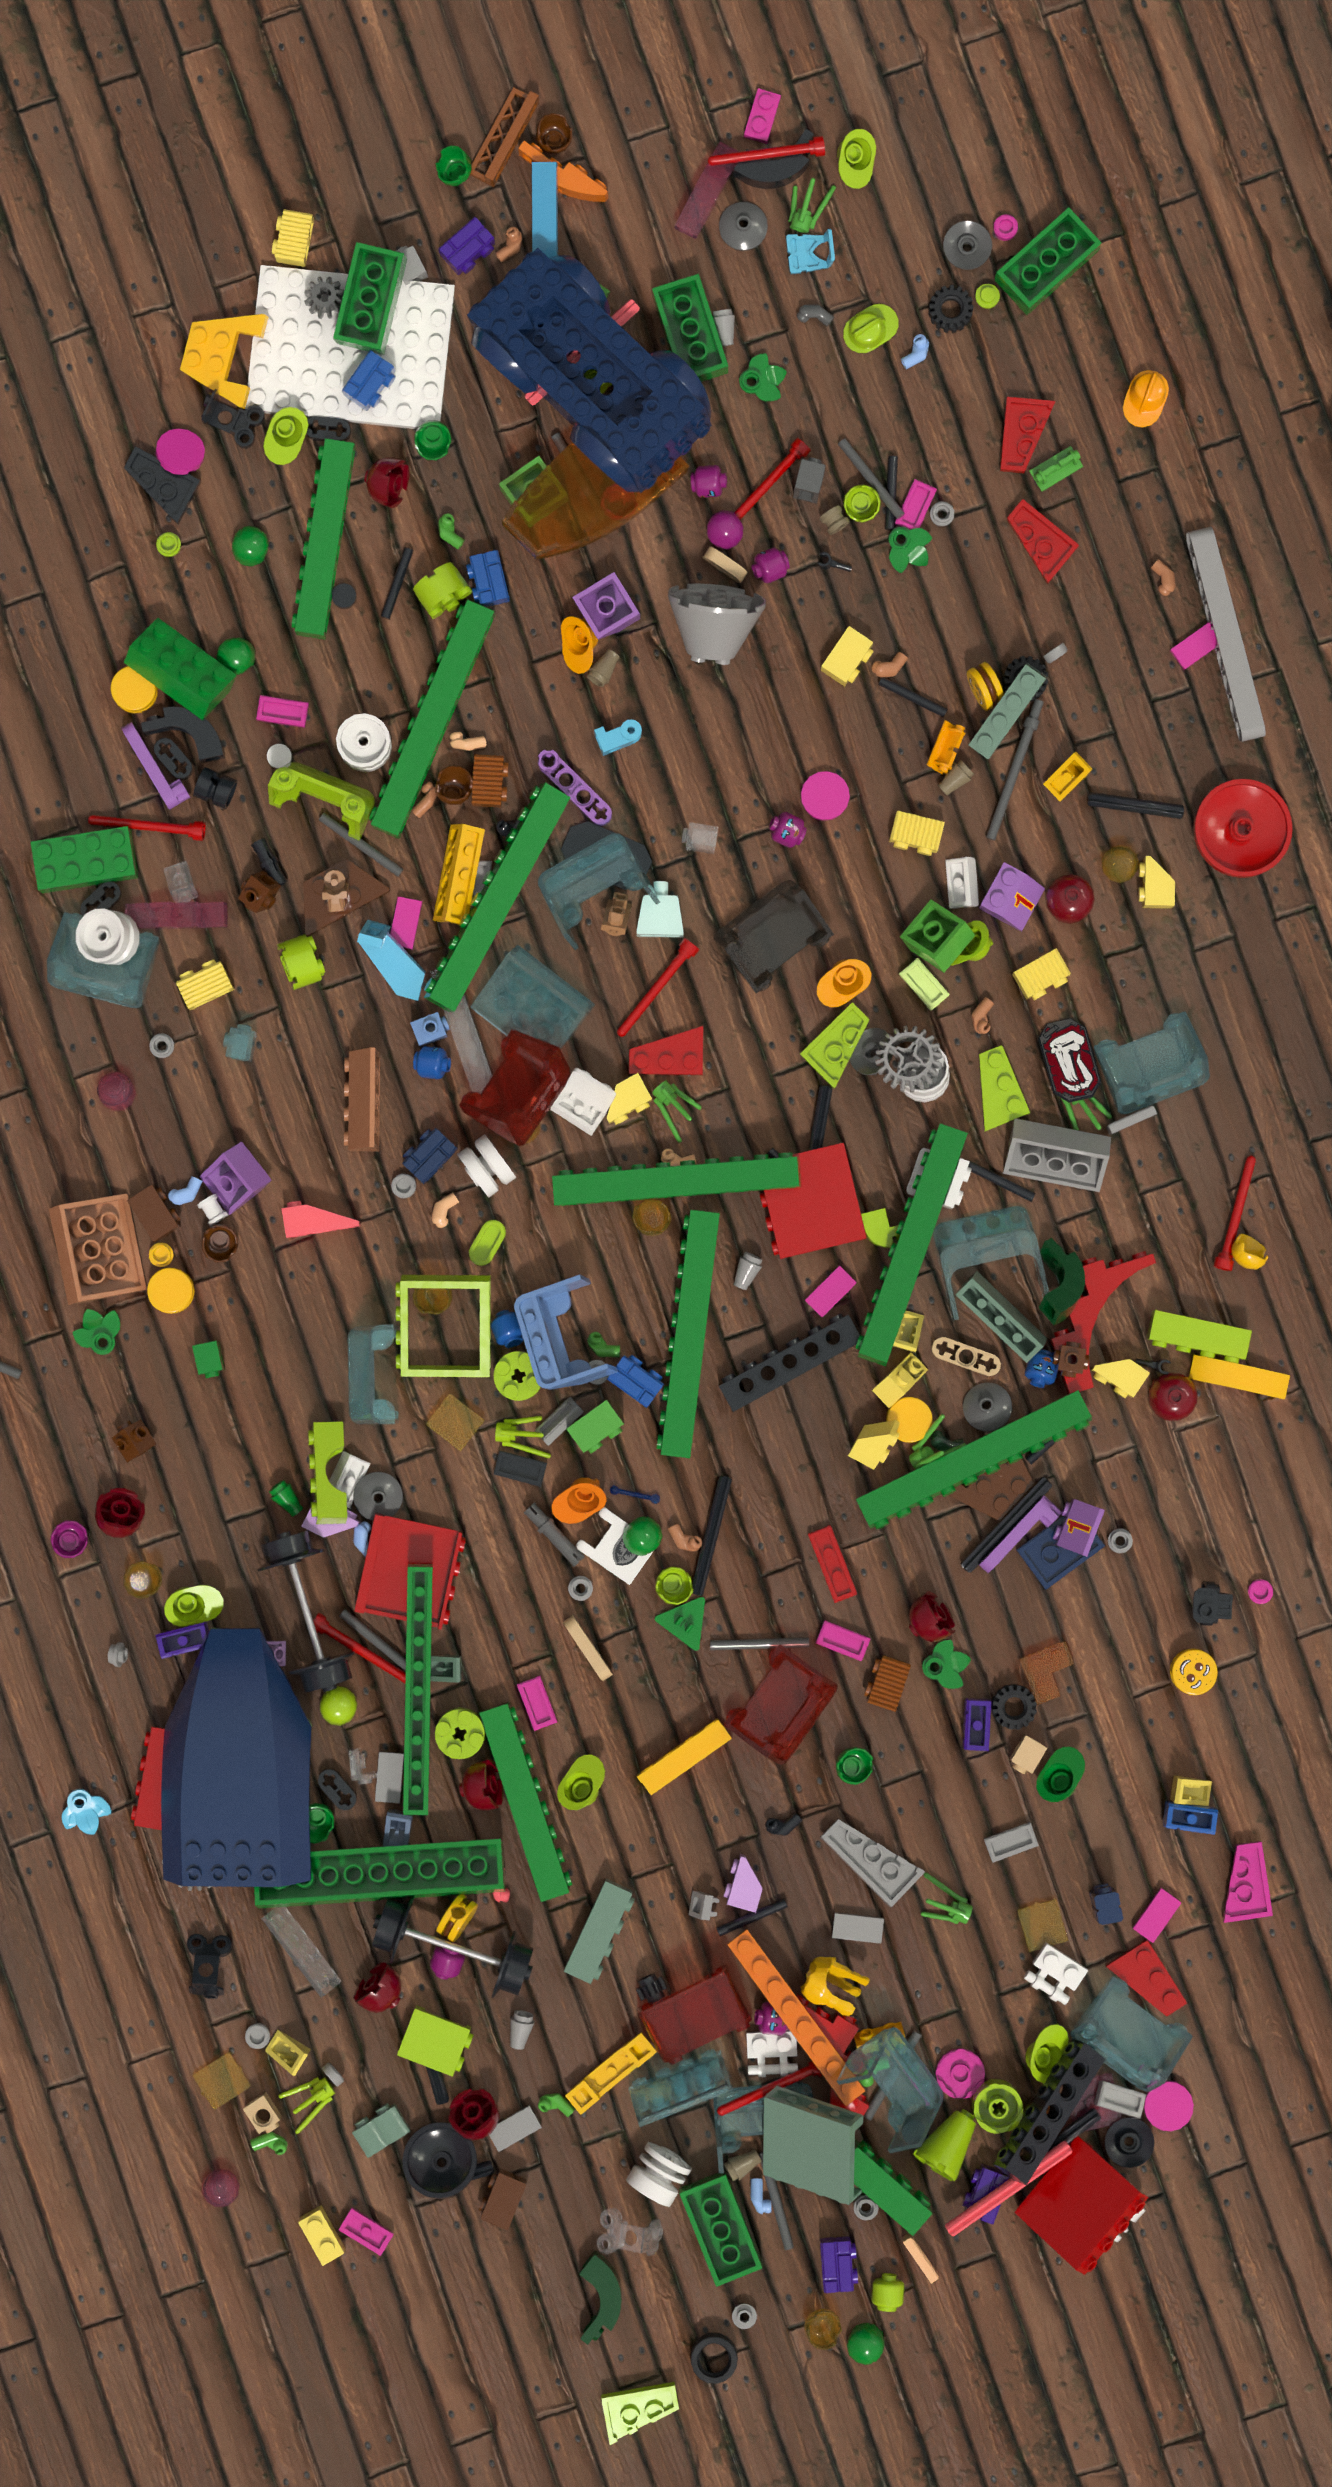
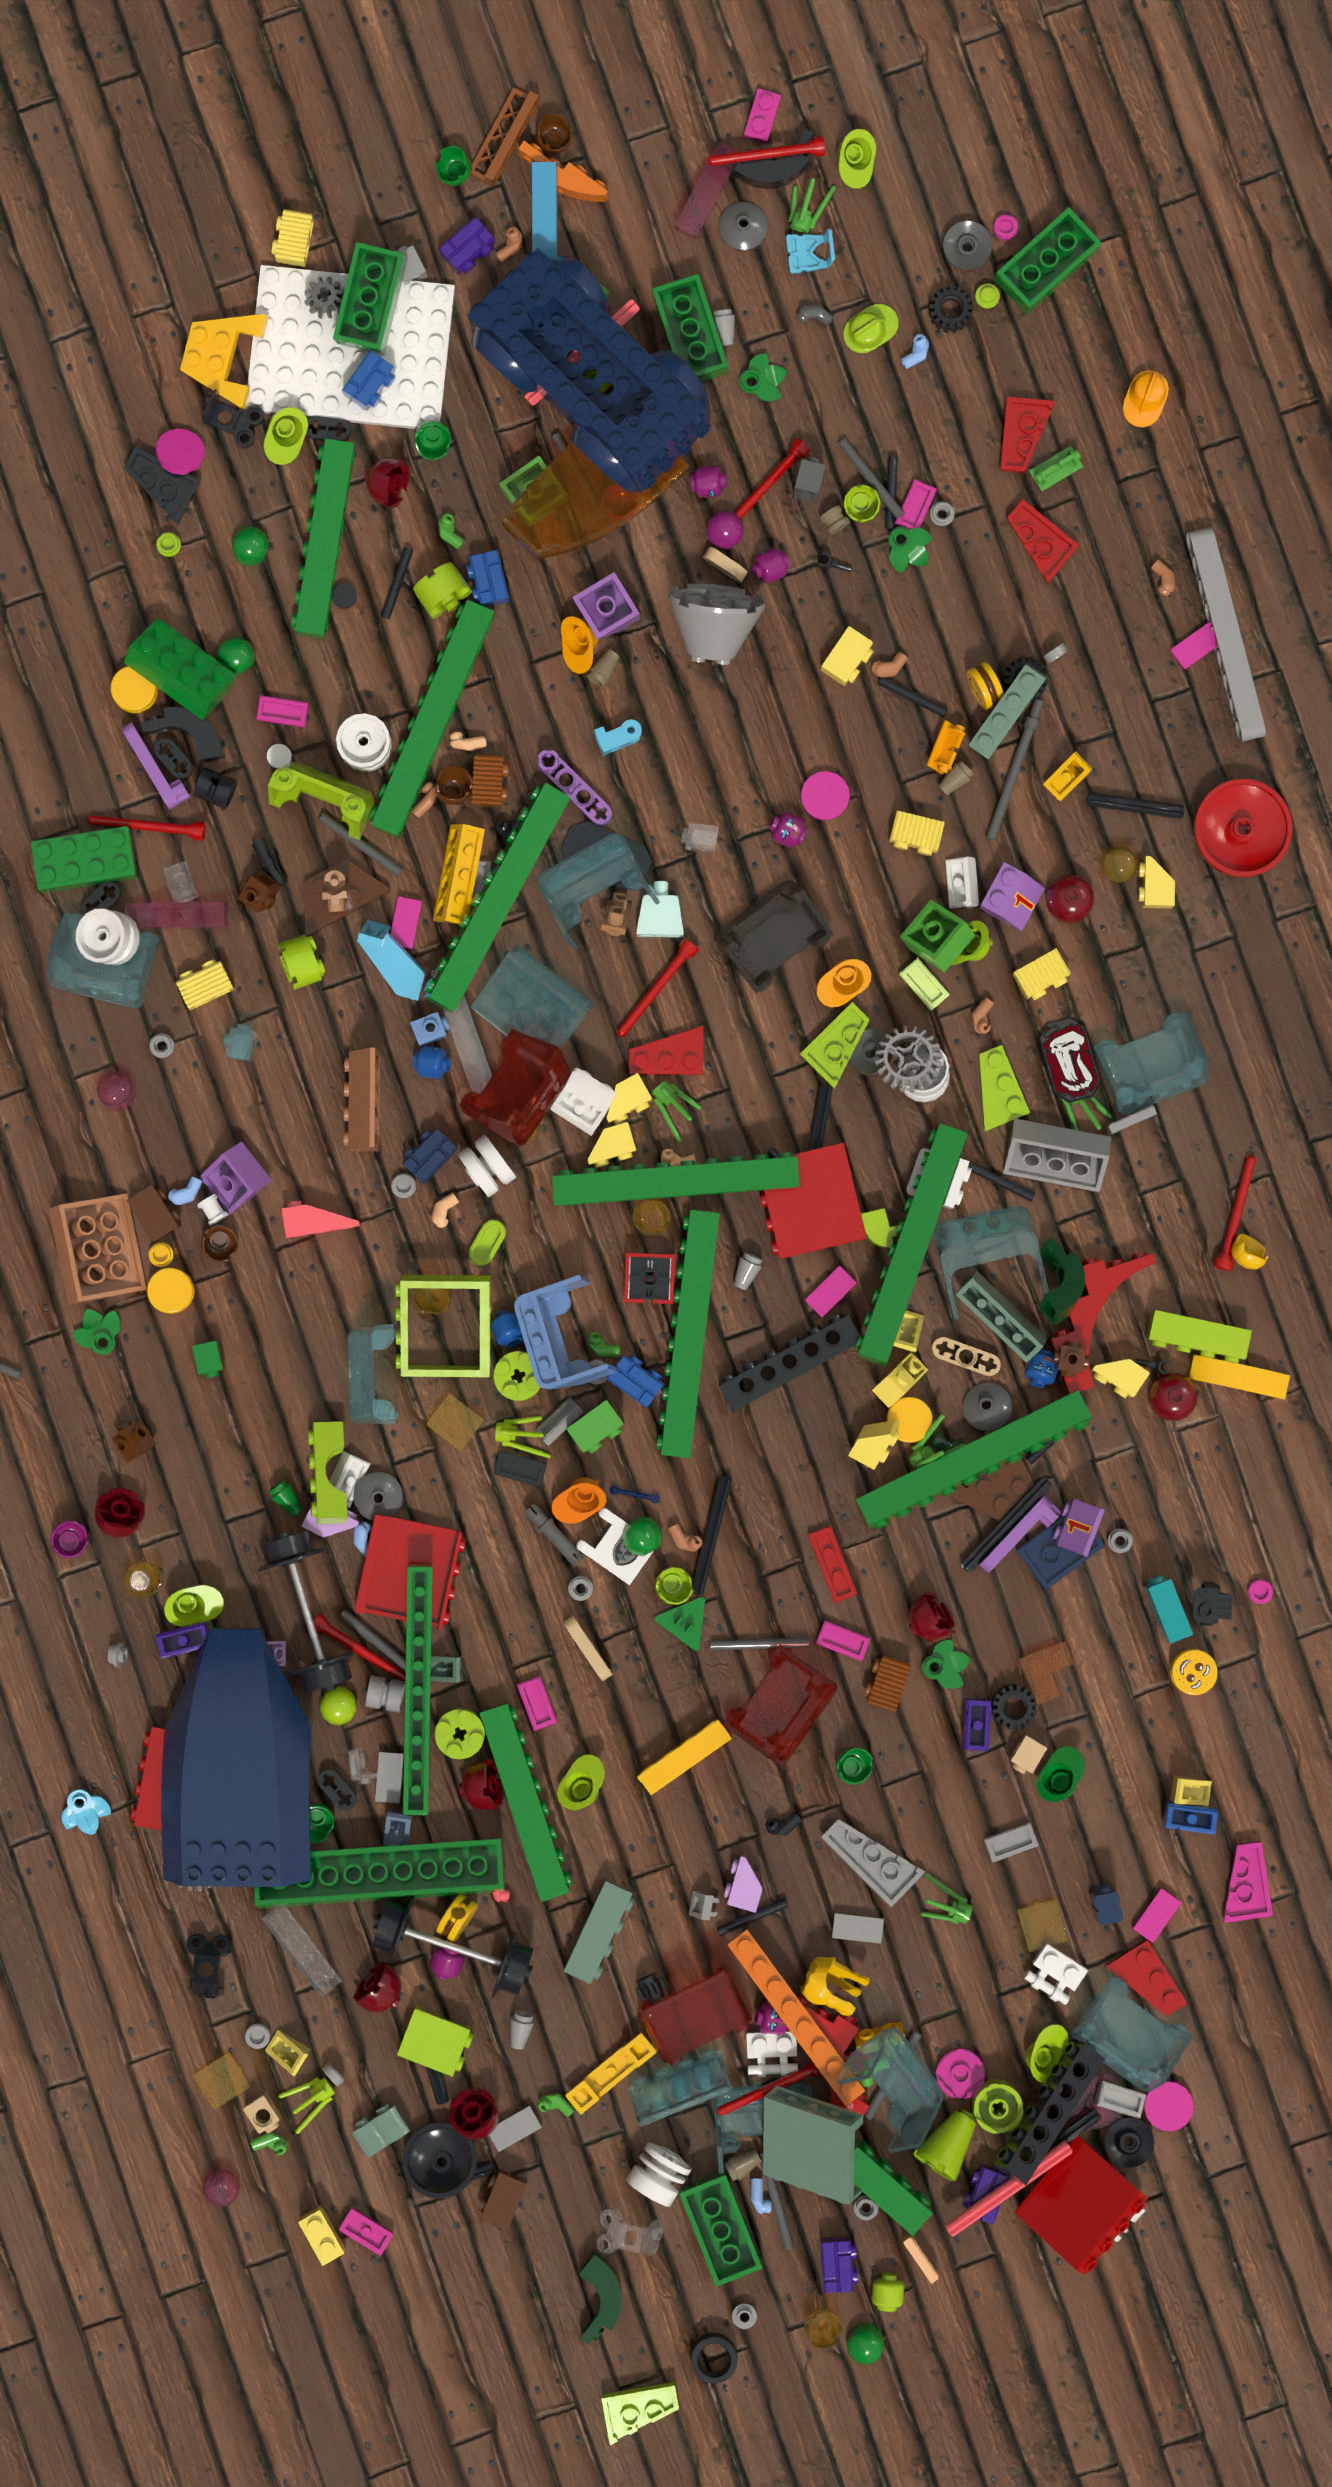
(385, 1693): none -> light grey wheel
(613, 1143): none -> light yellow slope
(642, 1271): none -> black piece
(1167, 1609): none -> teal brick

